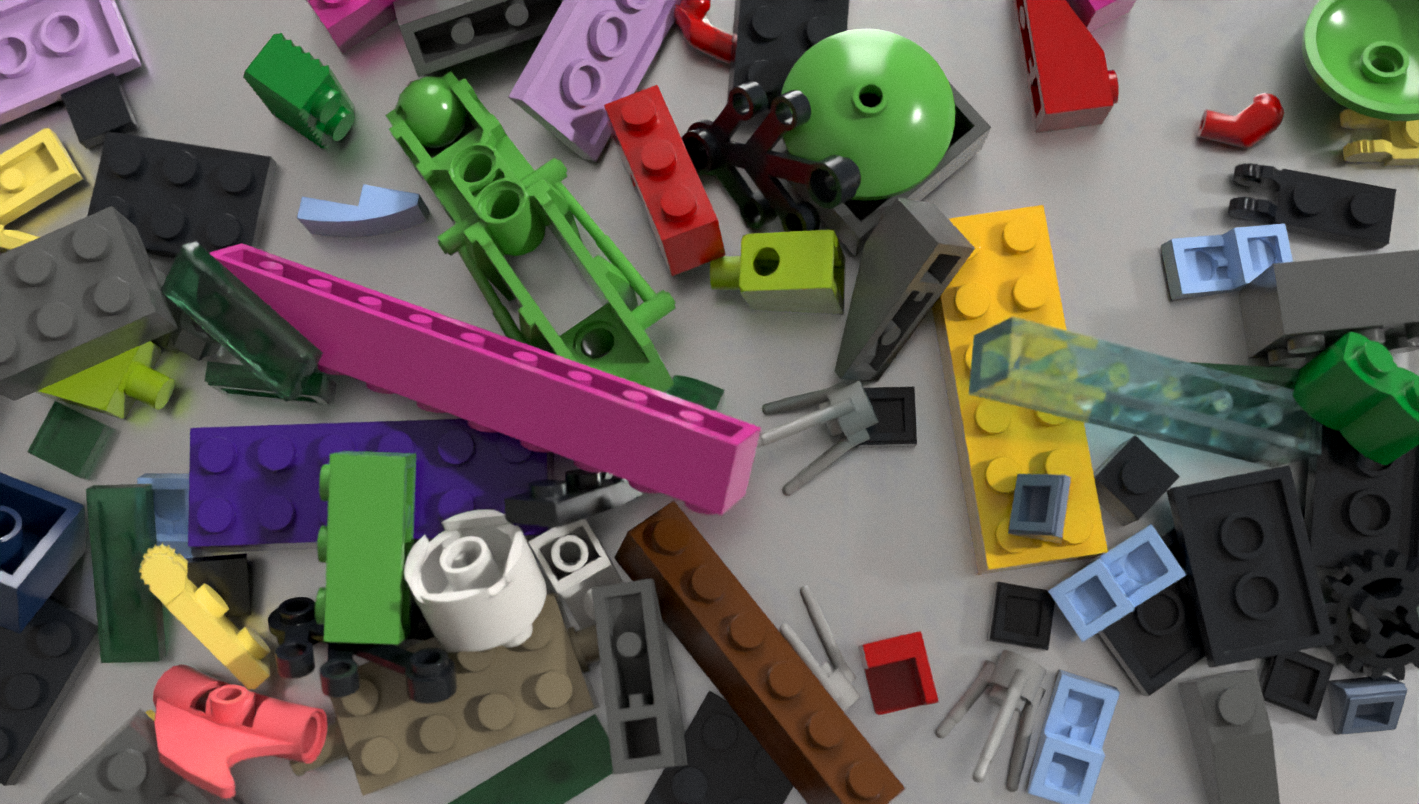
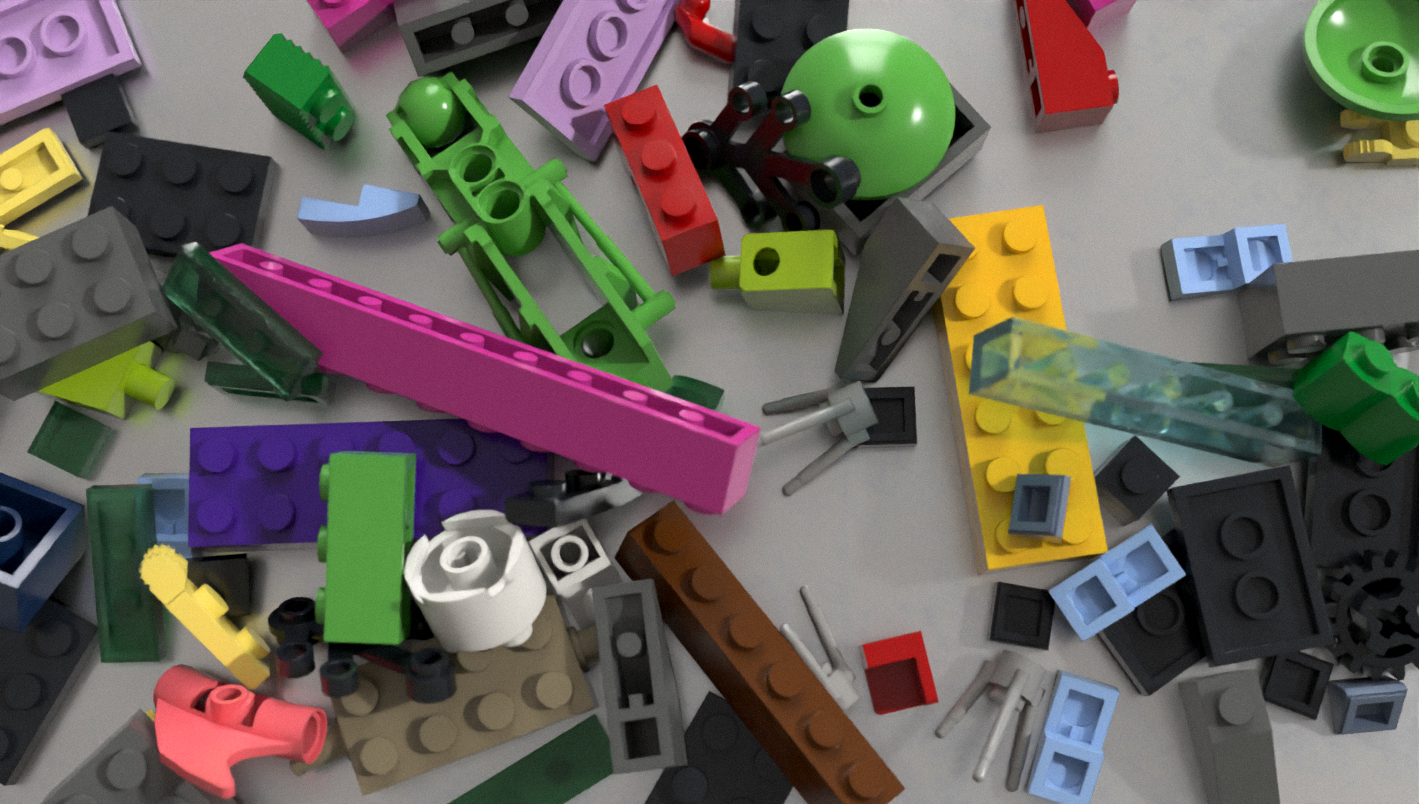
(1246, 127): red arm -> none
(1317, 205): black hinge -> none

